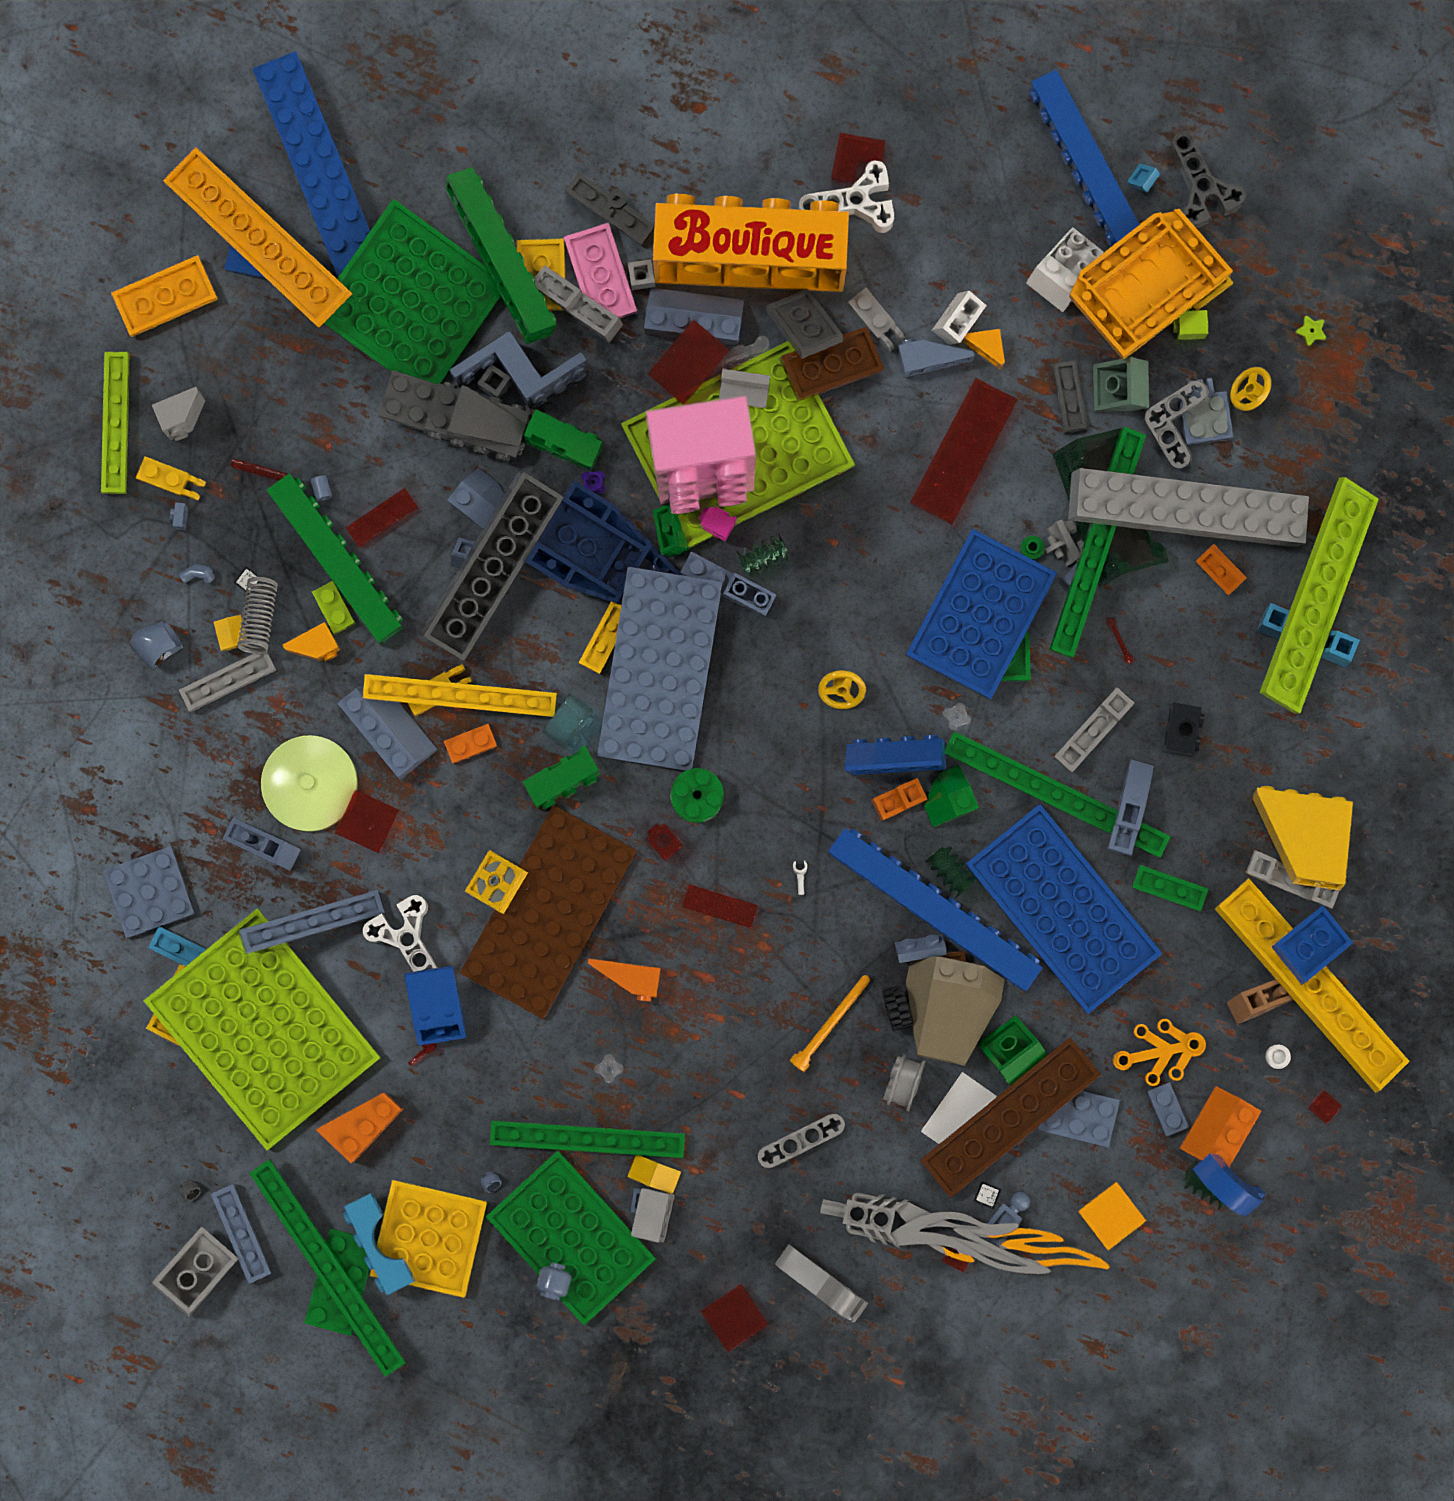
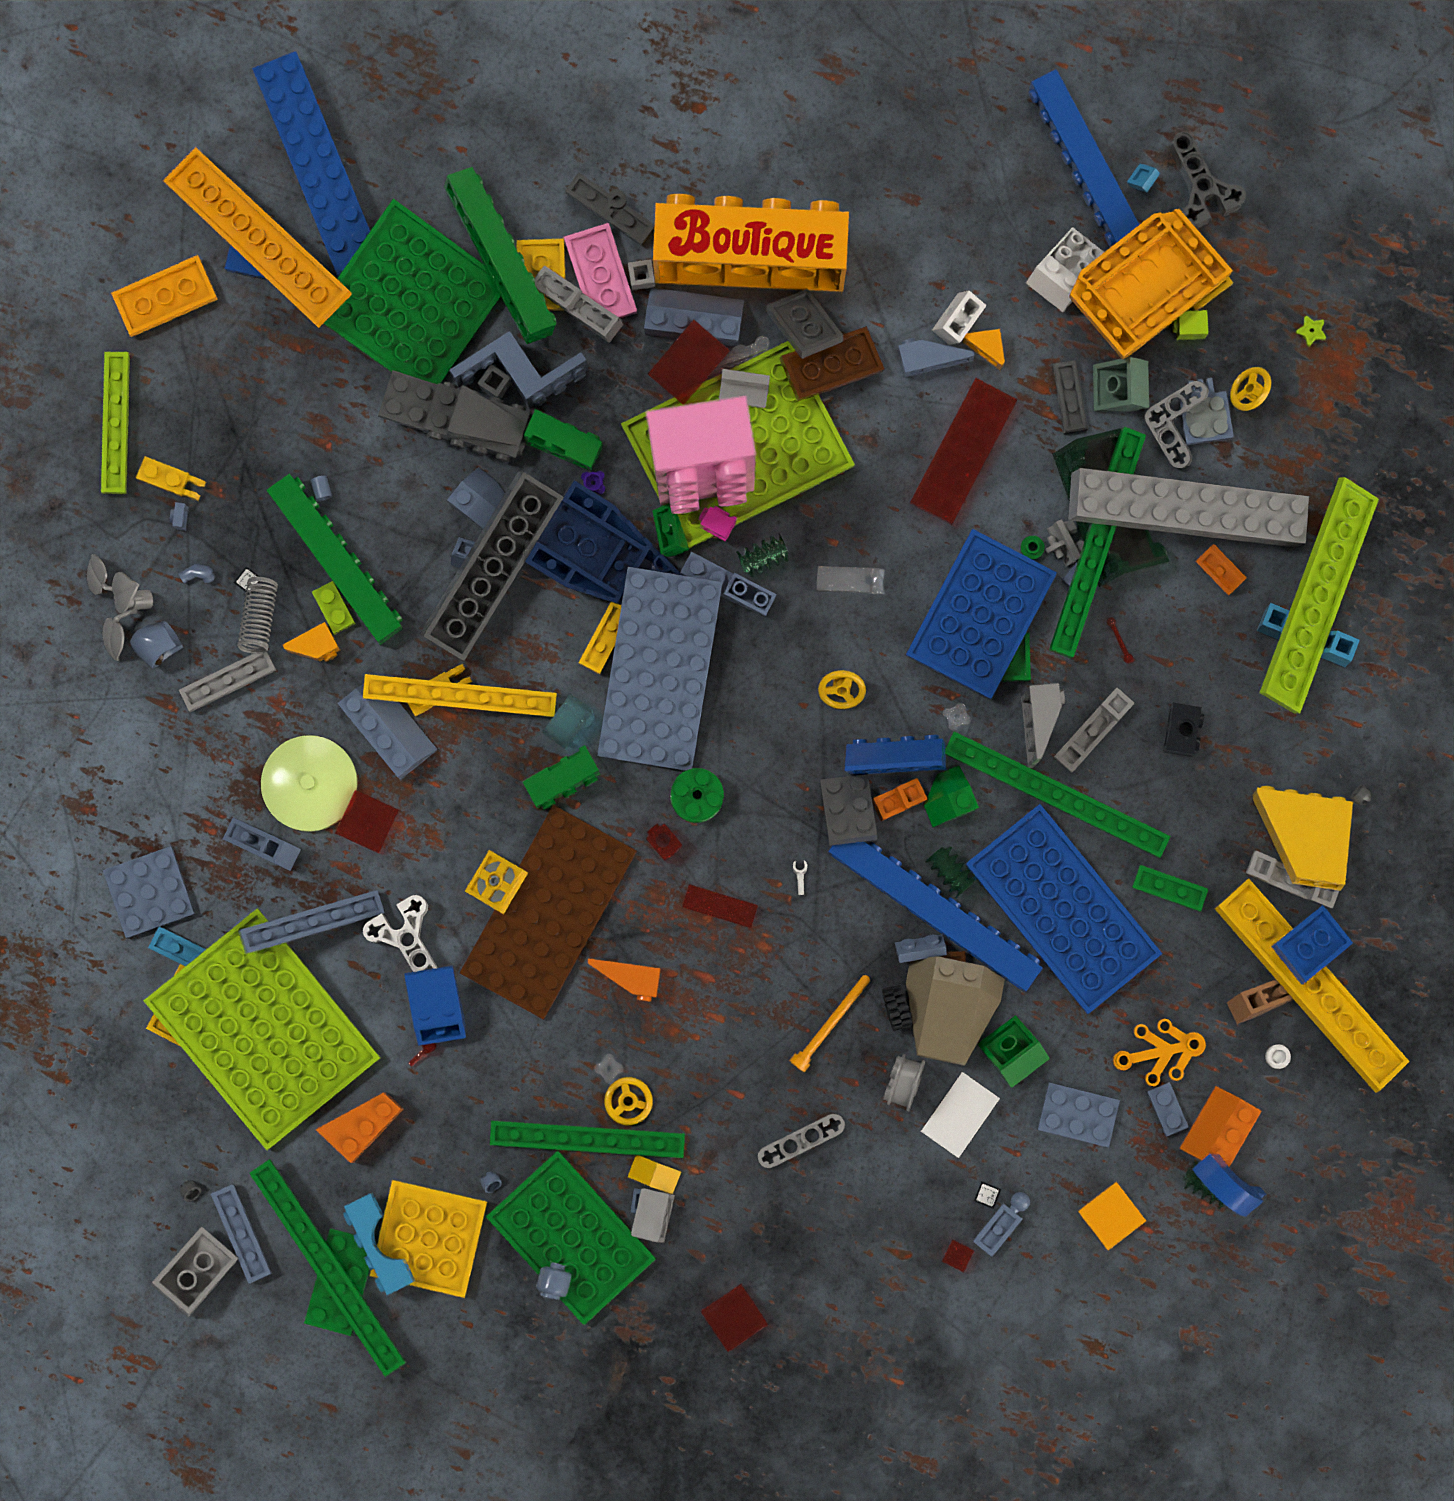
(125, 597): none -> light grey plant
(179, 413): light grey slope -> none
(228, 632): yellow piece -> none
(257, 469): clear red piece -> none
(382, 518): clear red tile -> none
(470, 743): orange plate -> none
(646, 1106): none -> yellow piece
(821, 1284): light grey beam -> none
(848, 809): none -> dark grey plate
(849, 579): none -> clear plate
(852, 150): clear red plate -> none
(867, 210): white beam -> none
(875, 318): light grey hinge -> none
(918, 1219): light grey piece -> none
(1010, 1117): reddish brown plate -> none
(1040, 711): none -> light grey slope
(1131, 807): sand blue slope -> none
(1324, 1107): clear red plate -> none
(1361, 795): none -> dark grey hinge

